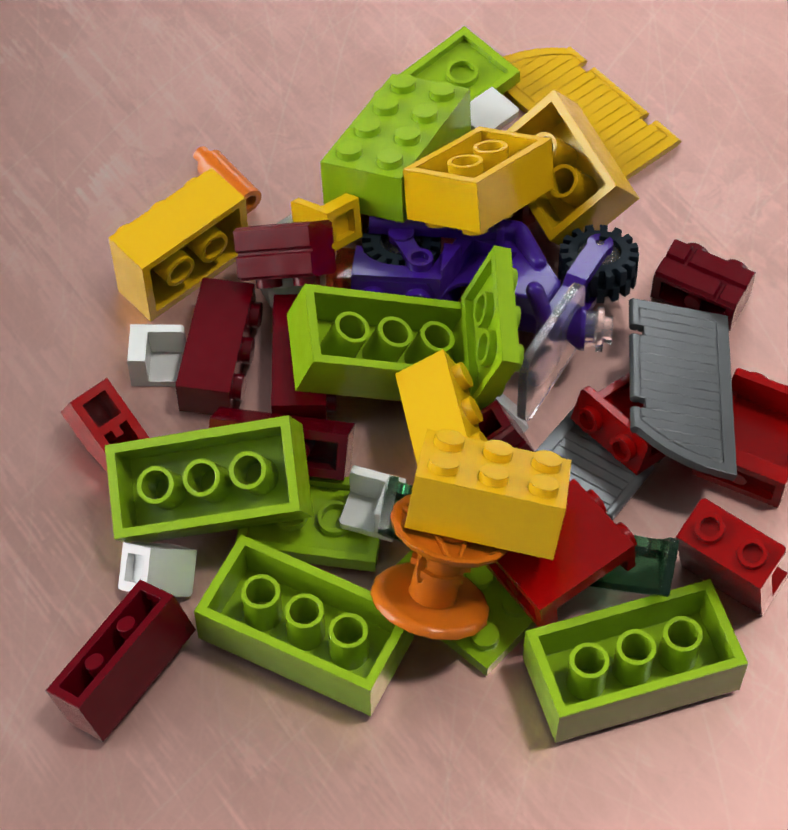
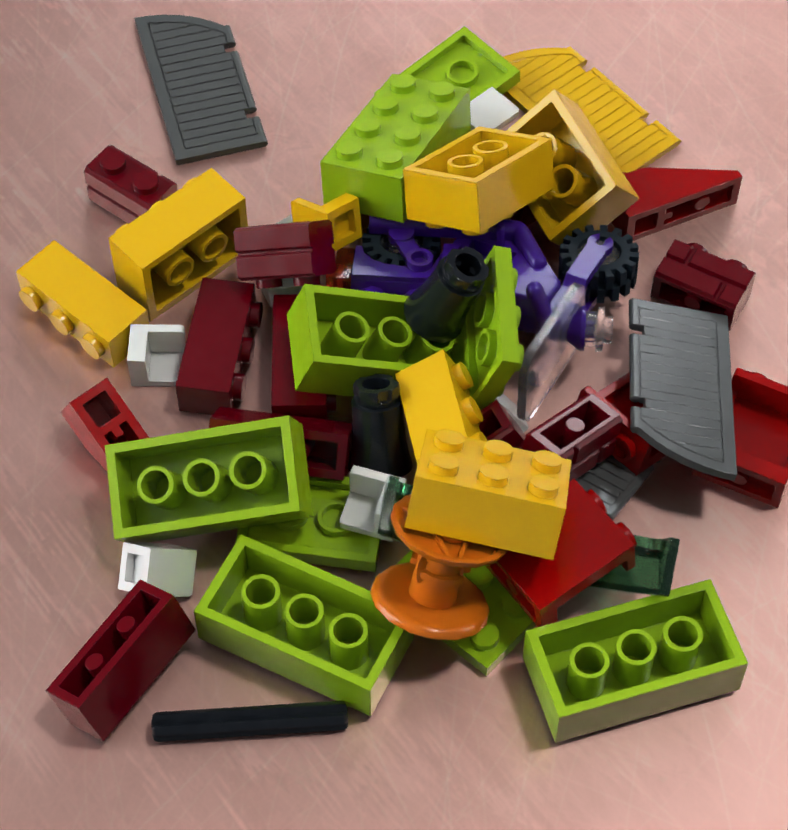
(80, 302): none -> yellow brick
(125, 184): none -> dark red brick
(199, 87): none -> dark grey piece
(216, 160): orange cylinder -> none
(249, 721): none -> black axle
(379, 426): none -> black plant
(444, 299): none -> black plant
(578, 433): none -> dark red brick
(675, 197): none -> red slope
(732, 555): red panel -> none

